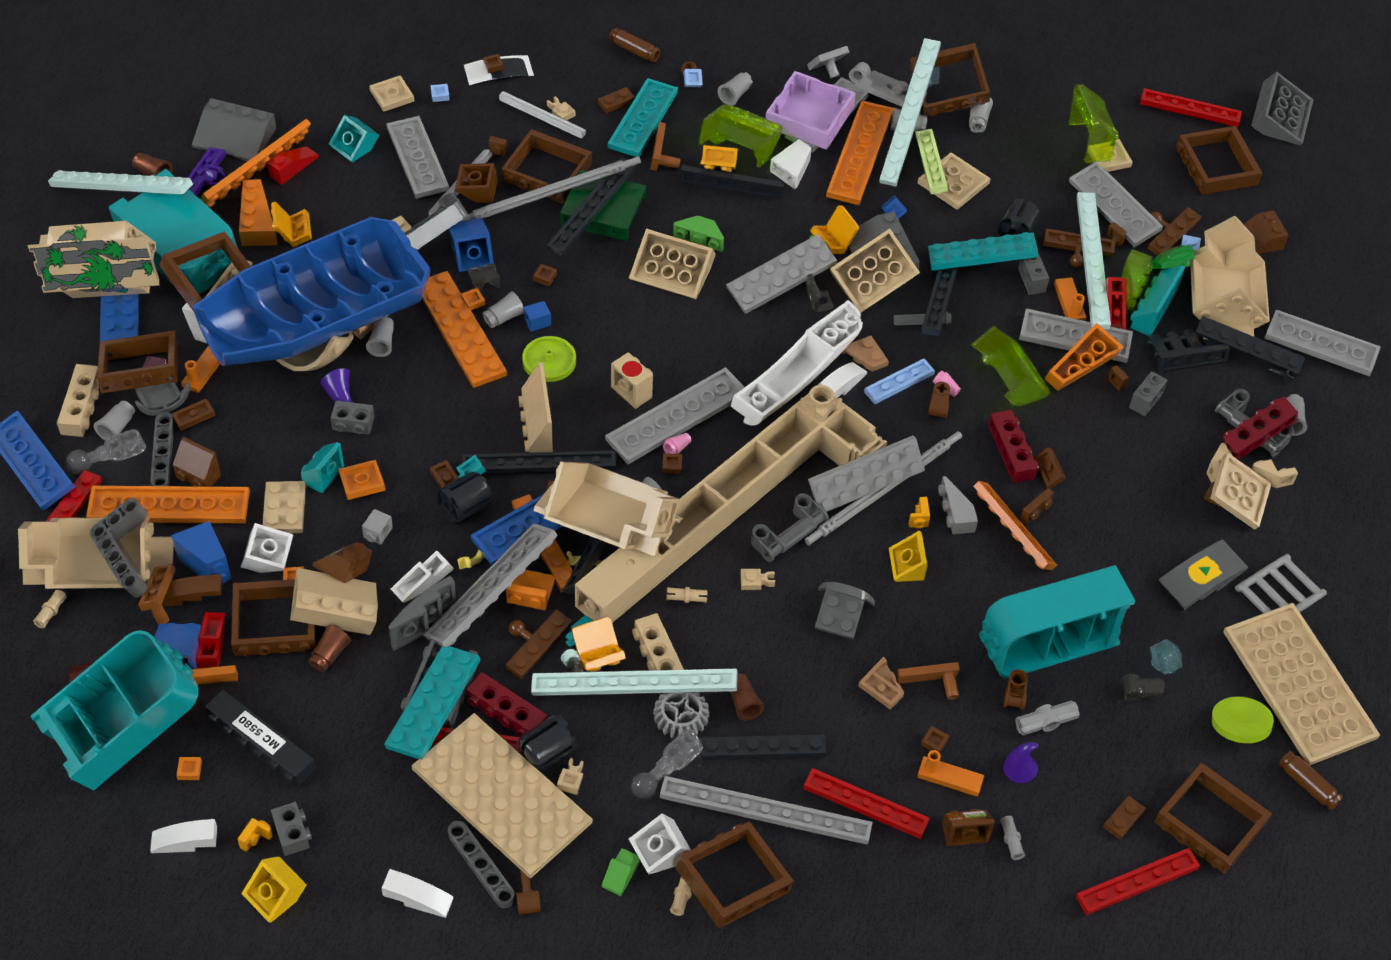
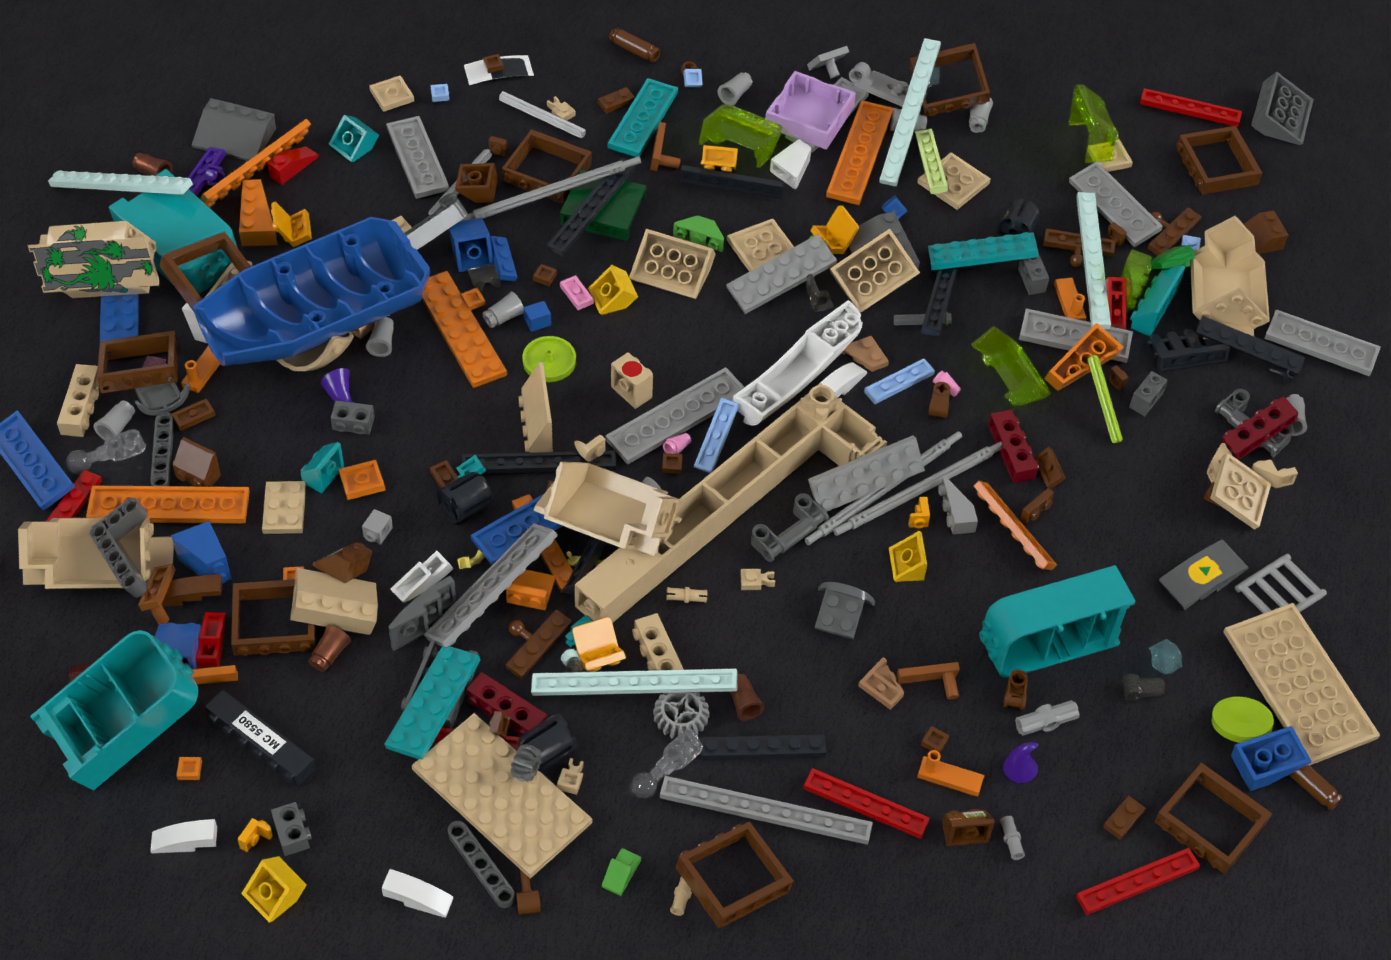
(49, 609): tan pin -> none
(266, 549): white slope -> none
(499, 723): none -> reddish brown plate
(502, 258): none -> blue plate
(526, 763): none -> dark grey gear
(576, 292): none -> bright pink plate
(591, 450): none -> tan plate
(612, 291): none -> yellow slope
(659, 844): white slope -> none
(716, 435): none -> light blue tile
(759, 243): none -> tan plate
(917, 489): none -> light grey axle
(1105, 399): none -> lime axle
(1269, 757): none -> blue slope

